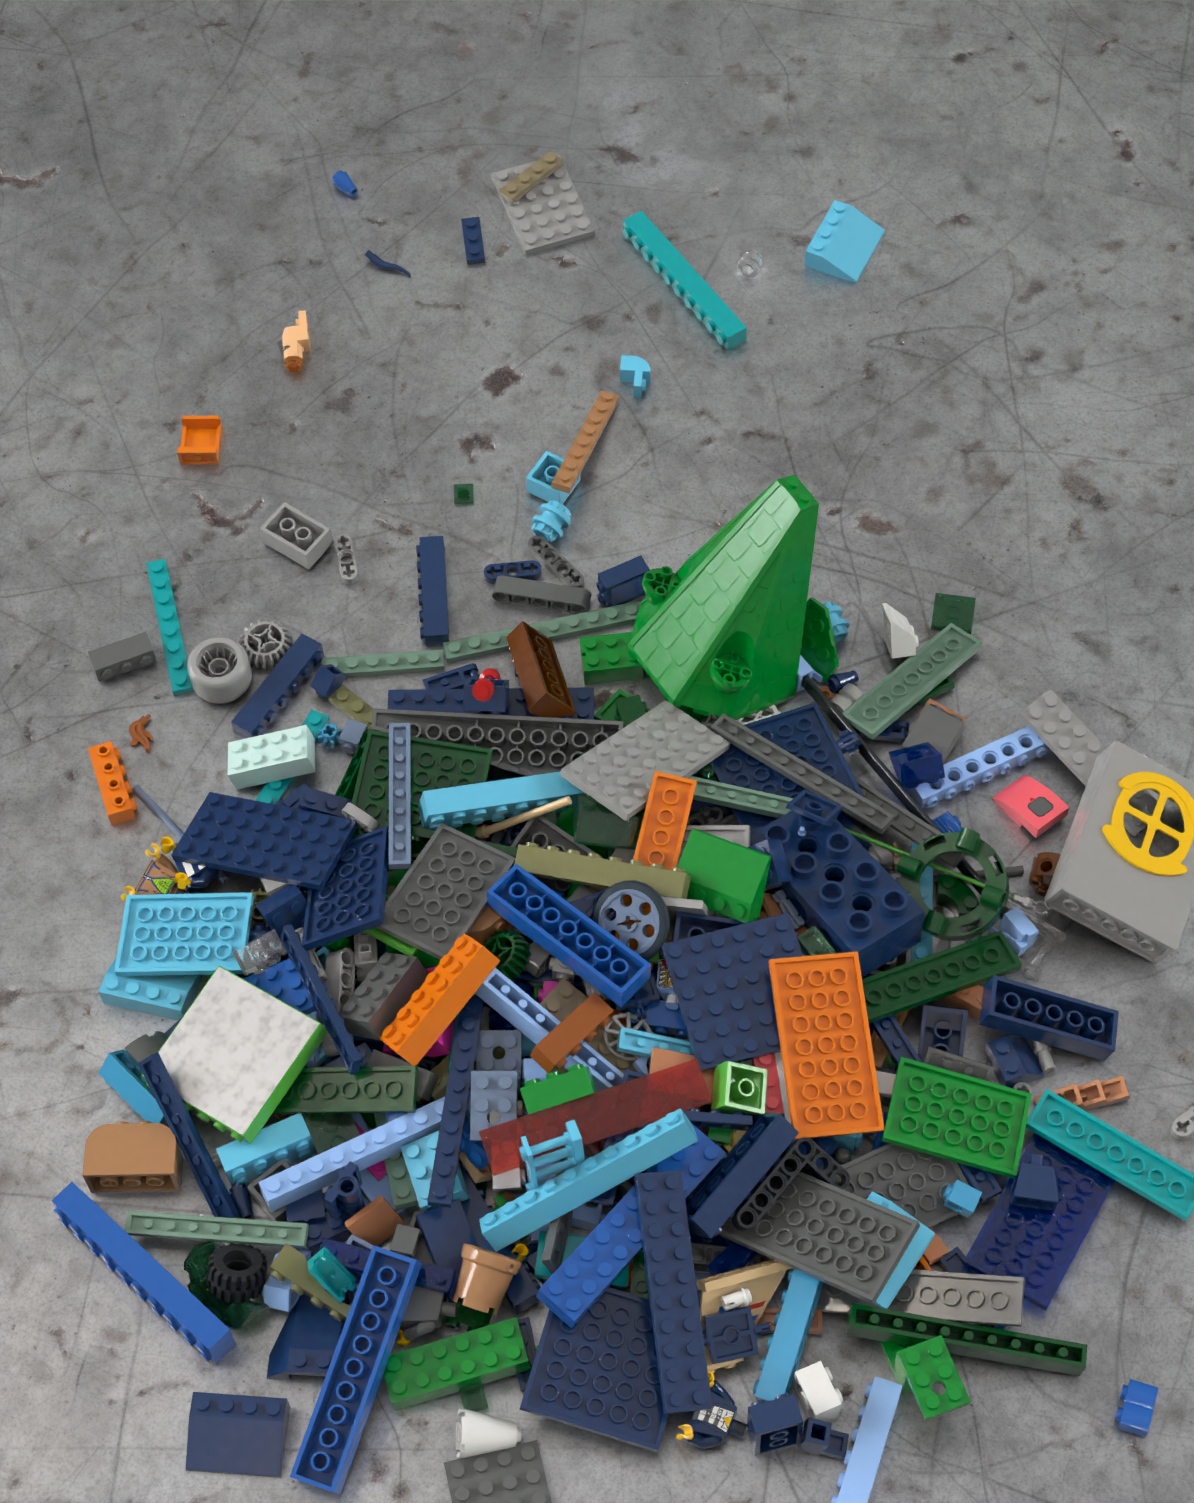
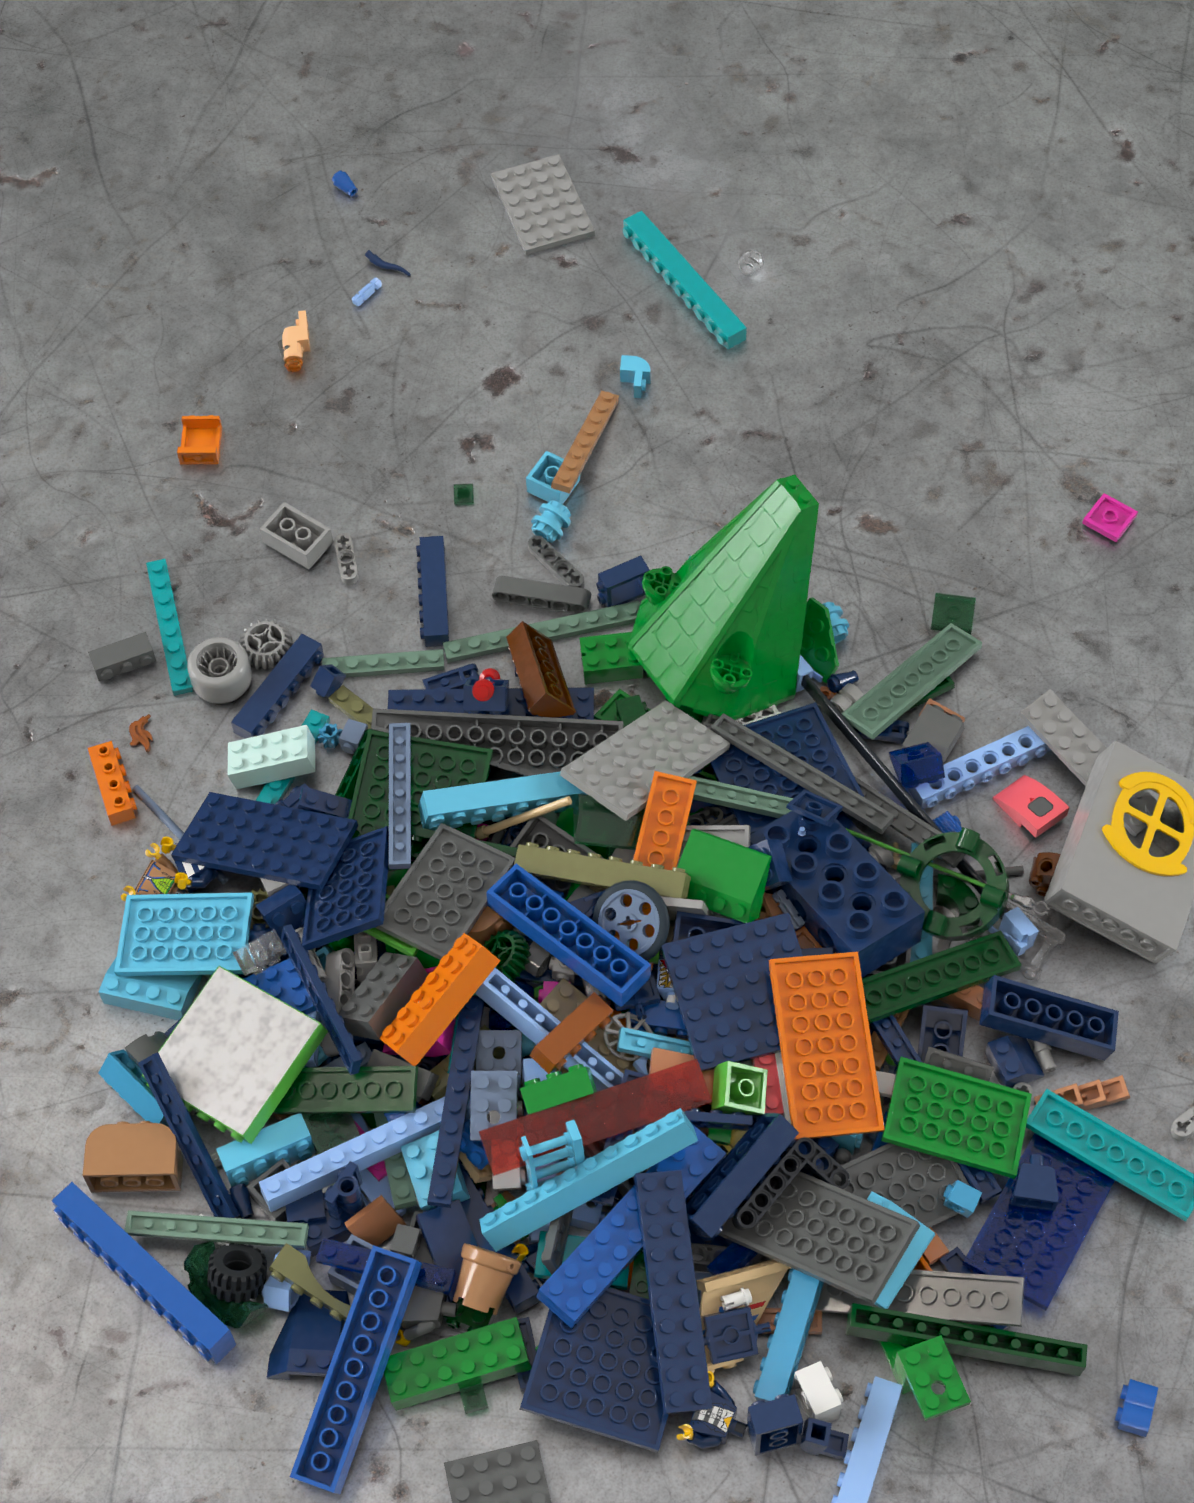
(237, 1434): dark blue slope -> none
(331, 1274): teal hinge -> none
(363, 819): light grey beam -> none
(366, 291): none -> light blue axle
(473, 240): dark blue plate -> none
(484, 1434): white cone -> none
(526, 565): dark blue beam -> none
(531, 177): dark tan plate -> none
(706, 772): clear green pin -> none
(814, 942): clear green plate -> none
(843, 243): medium azure slope -> none
(848, 742): dark blue gear -> none
(898, 633): white slope -> none
(1110, 517): none -> dark pink plate

